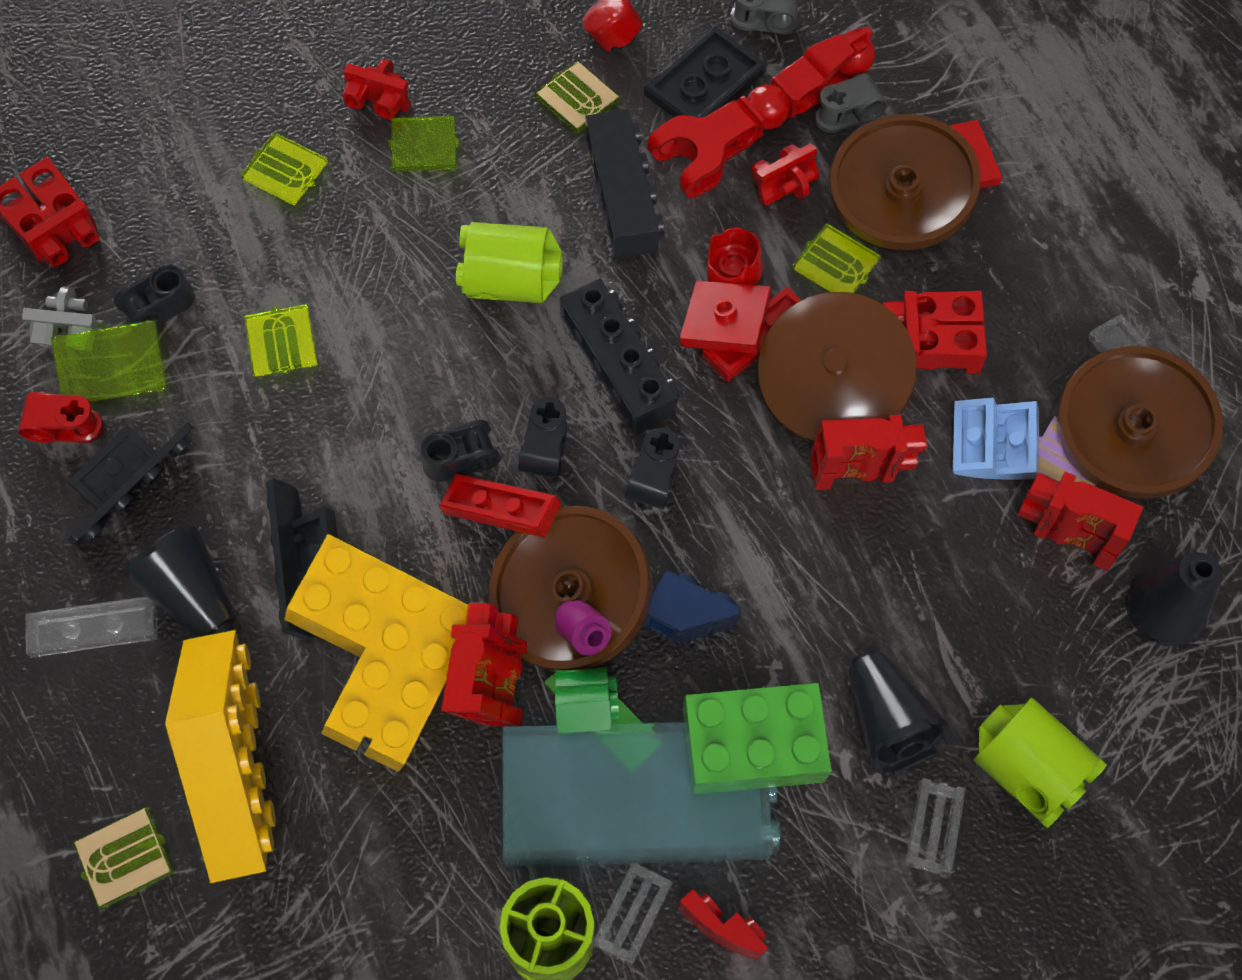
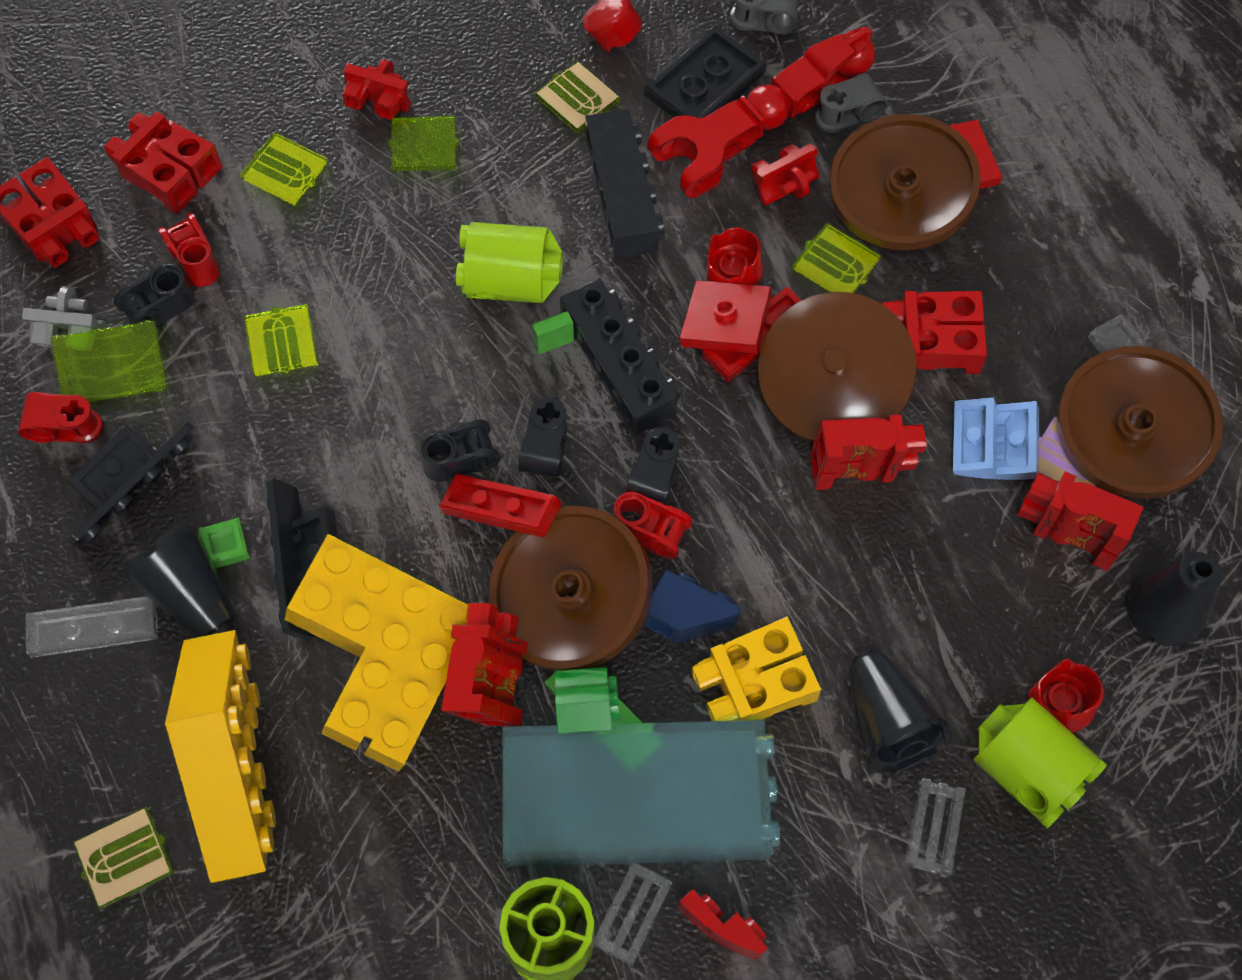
(164, 159): none -> red hips
(191, 251): none -> red piece
(225, 542): none -> bright green tile
(553, 332): none -> bright green tile
(582, 627): magenta brick -> none
(654, 523): none -> red piece
(756, 738): bright green brick -> none
(758, 674): none -> yellow hips
(1070, 694): none -> red hair

